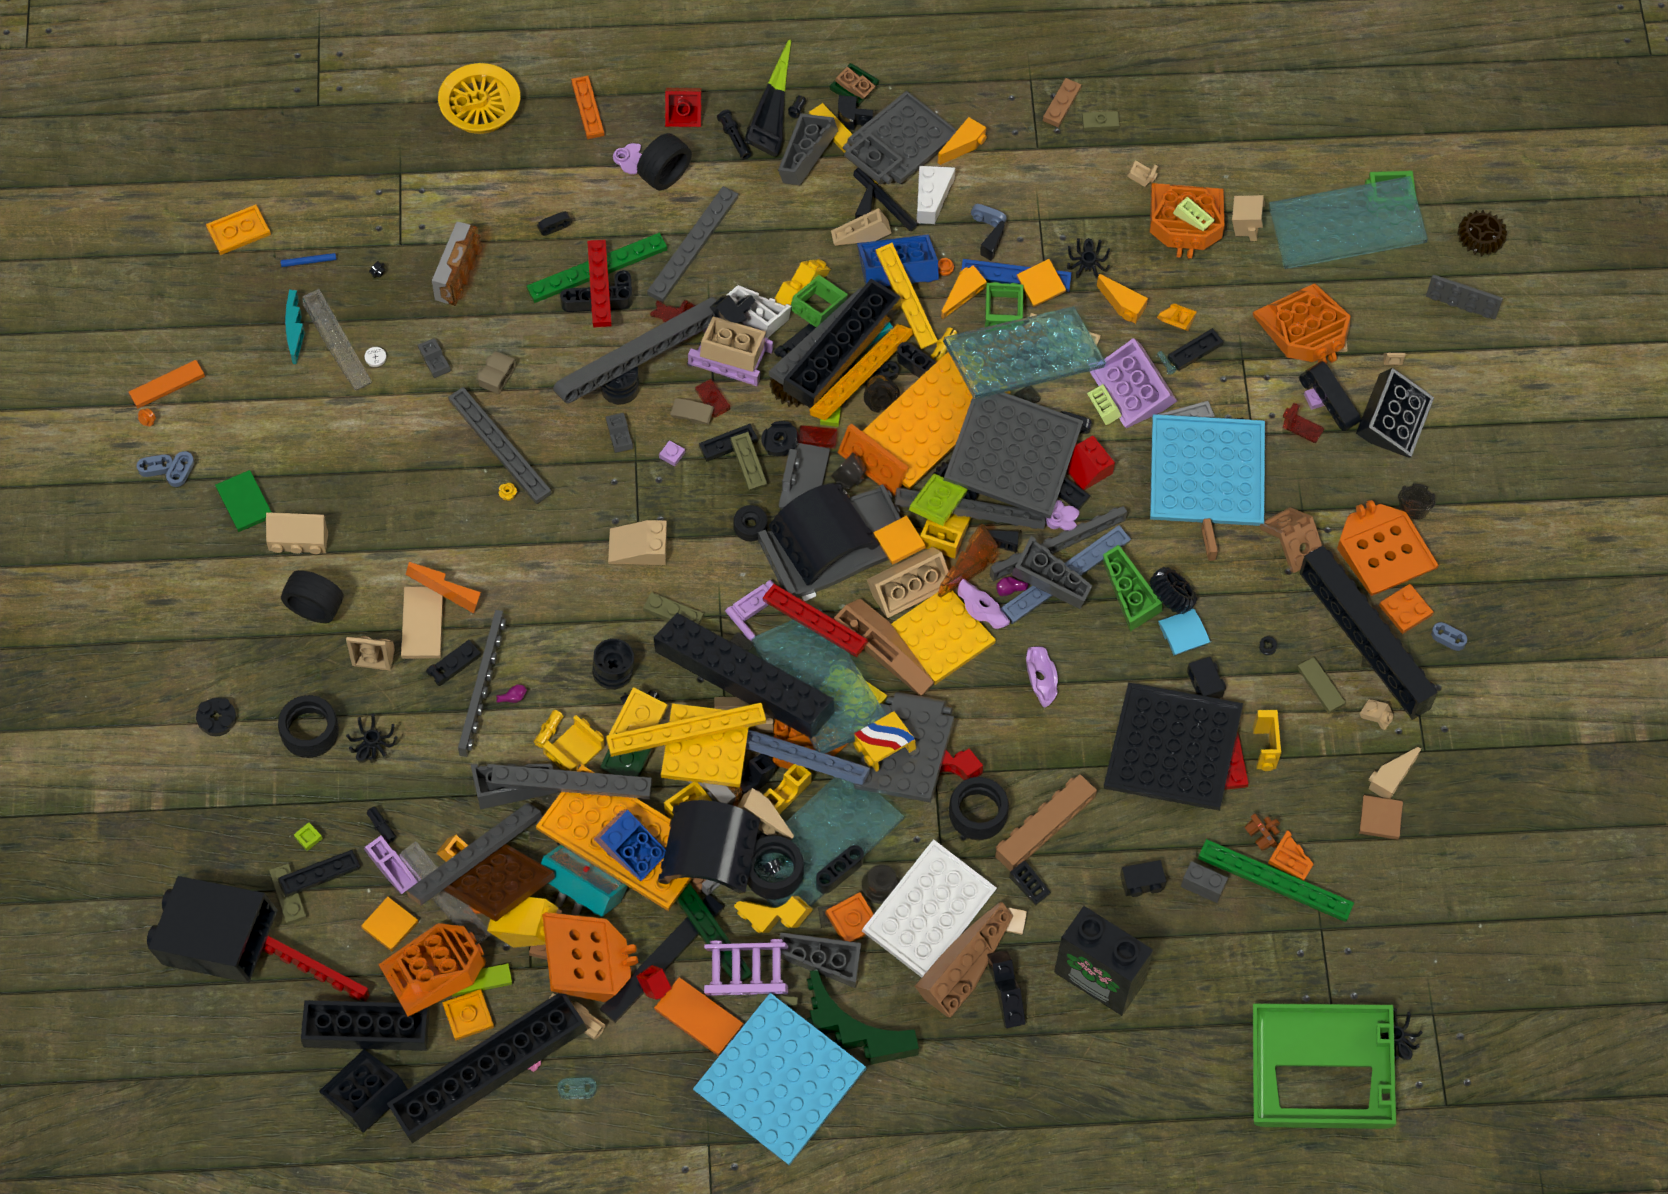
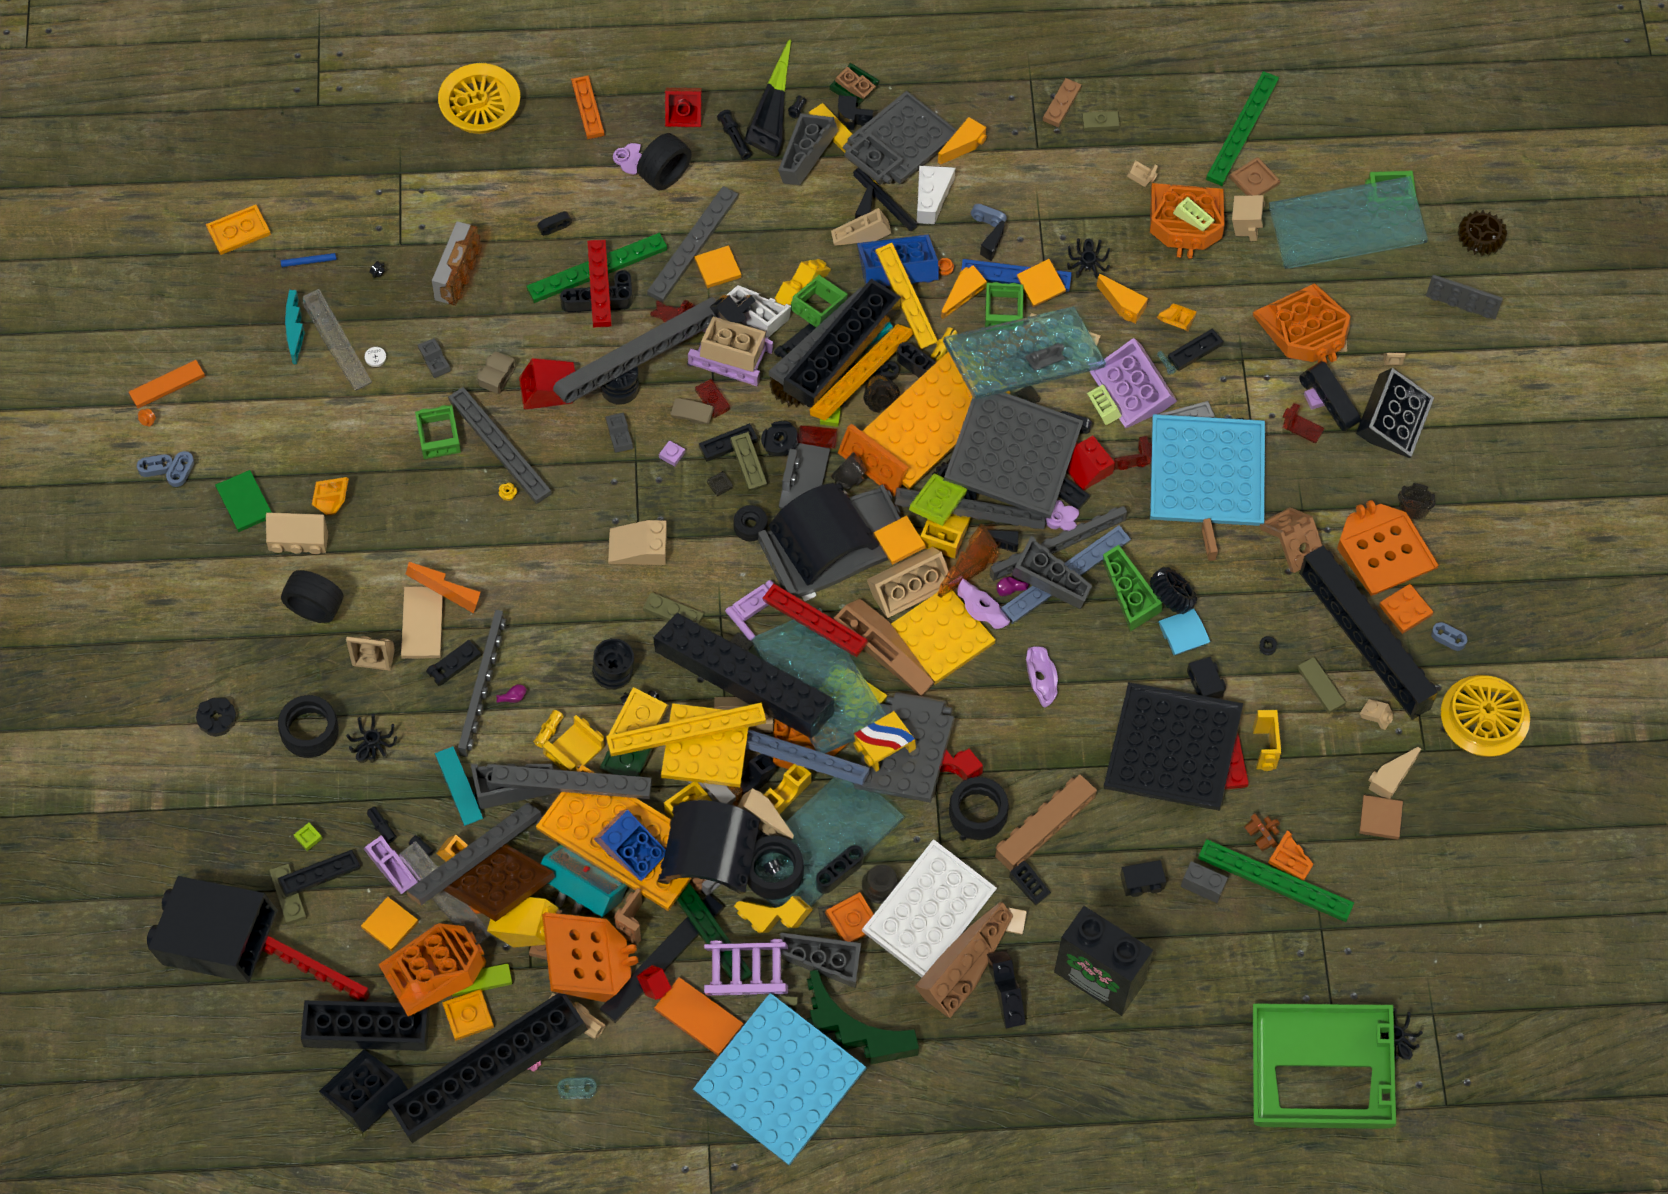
(330, 495): none -> light orange slope
(428, 850): none -> black pin
(440, 447): none -> bright green window
(458, 786): none -> teal slope
(538, 382): none -> red slope
(624, 918): none -> medium nougat bracket
(717, 266): none -> light orange tile
(720, 483): none -> clear smoke tile
(1046, 356): none -> dark grey hinge
(1140, 460): none -> clear red bracket
(1242, 128): none -> green plate
(1254, 178): none -> medium nougat tile
(1497, 715): none -> yellow piece

